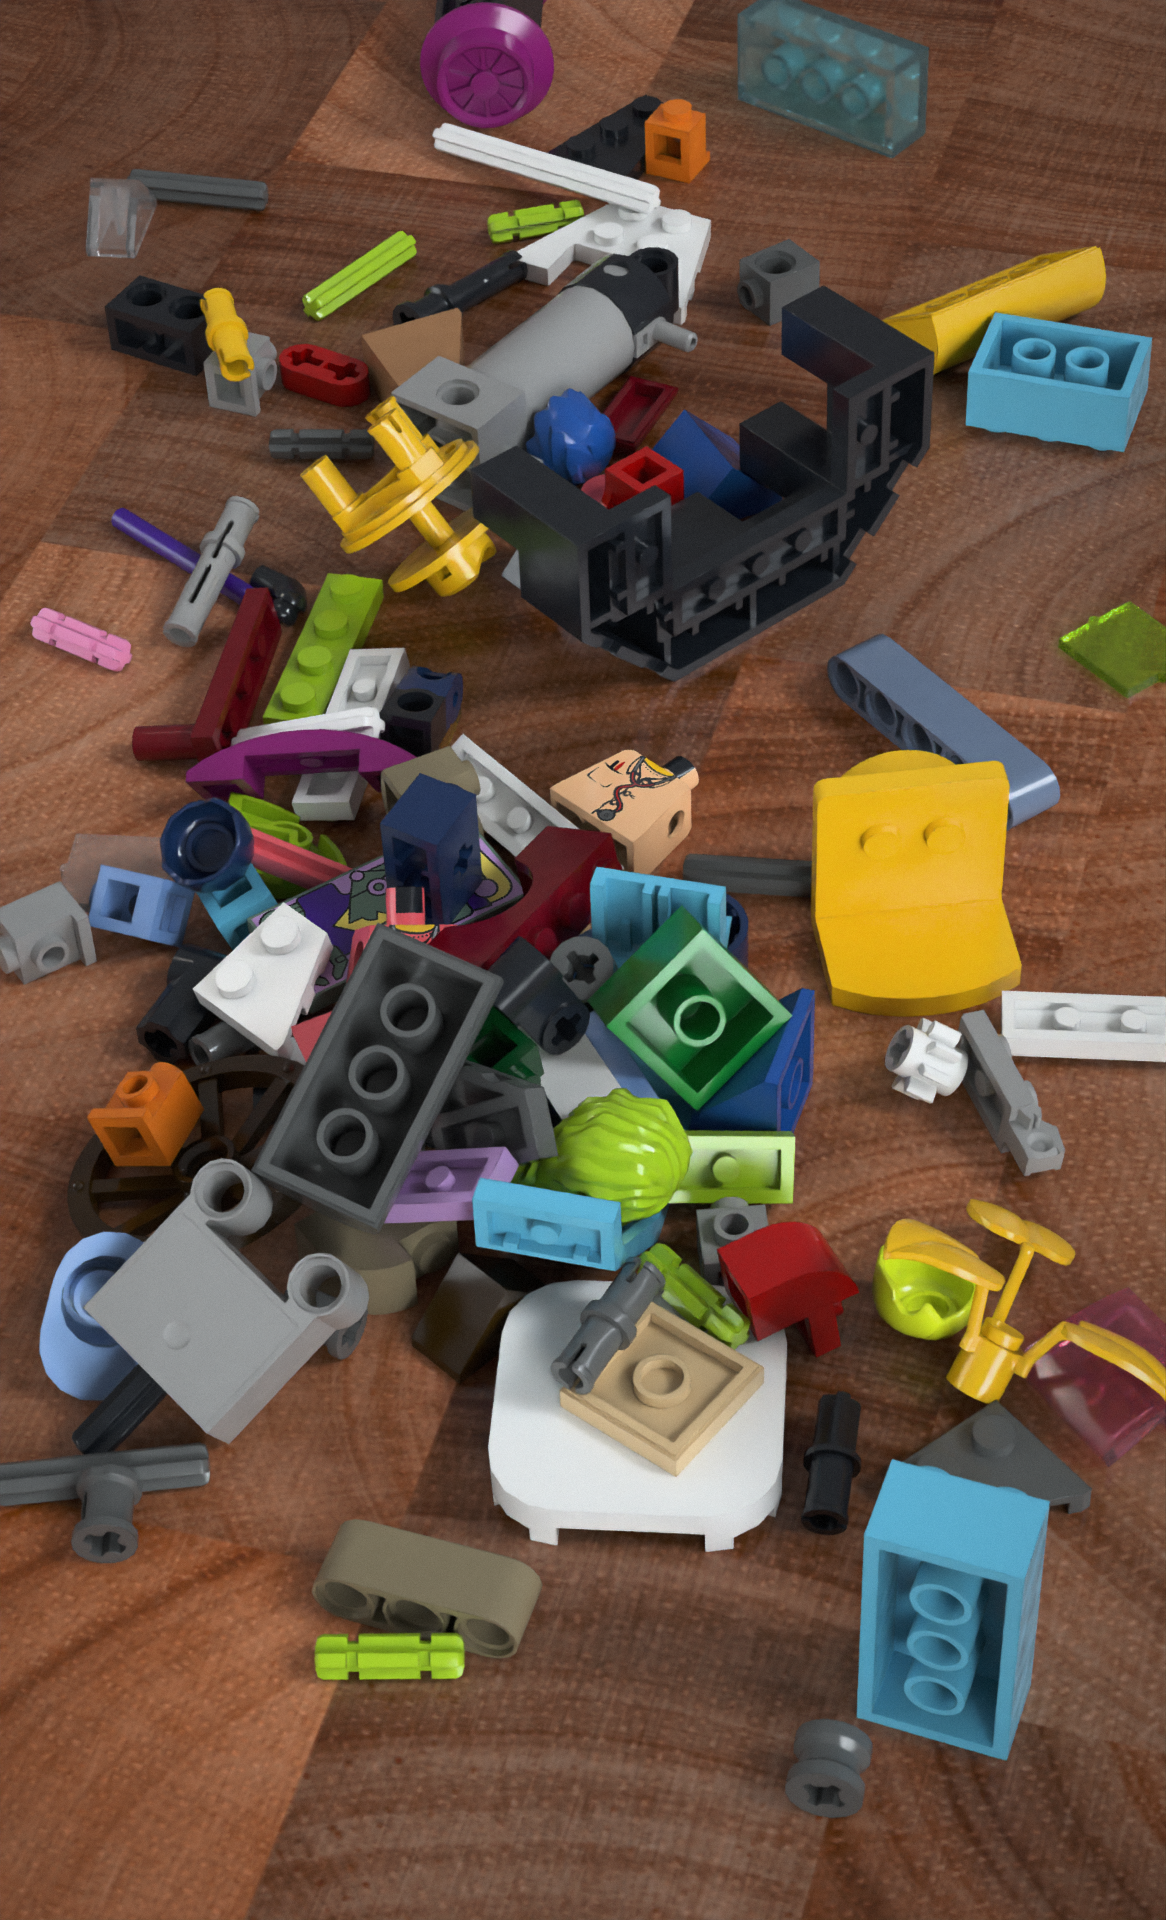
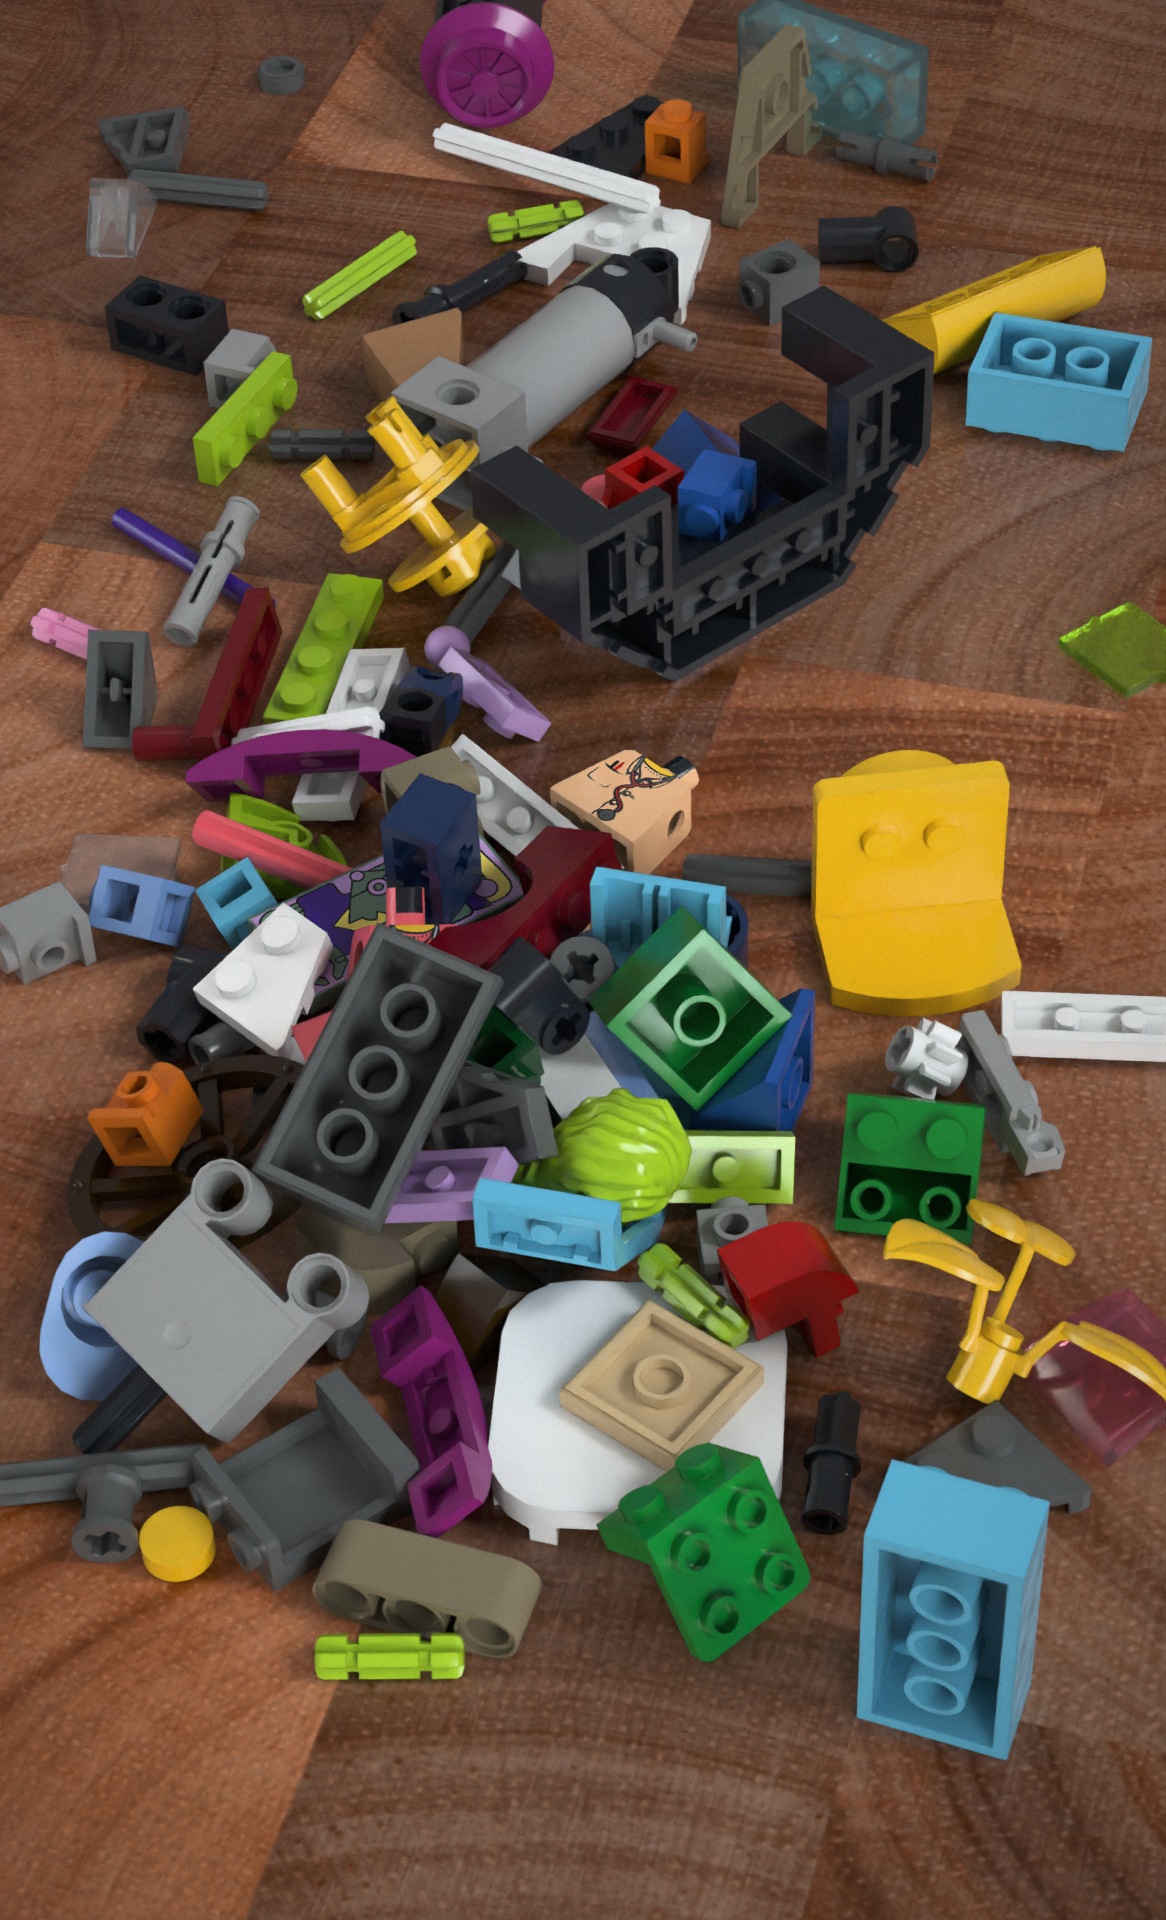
(119, 688): none -> dark grey slope
(148, 139): none -> dark grey wing
(177, 1543): none -> yellow tile
(207, 845): dark blue hair -> none
(226, 334): yellow pin -> none
(244, 418): none -> lime plate
(281, 75): none -> dark grey tile
(287, 593): black arm -> none
(305, 1481): none -> dark grey panel
(324, 375): red beam -> none
(442, 1408): none -> magenta slope
(483, 594): none -> dark grey axle
(506, 708): none -> lavender plate
(572, 437): blue hair -> none
(608, 1325): dark grey pin -> none
(712, 1545): none -> green bracket
(716, 495): none -> blue brick
(769, 104): none -> dark tan wing
(829, 1768): dark grey wheel -> none
(867, 240): none -> black piece
(887, 155): none -> dark grey pin
(909, 1163): none -> green slope
(921, 1298): neon yellow hair -> none
(928, 715): sand blue beam -> none

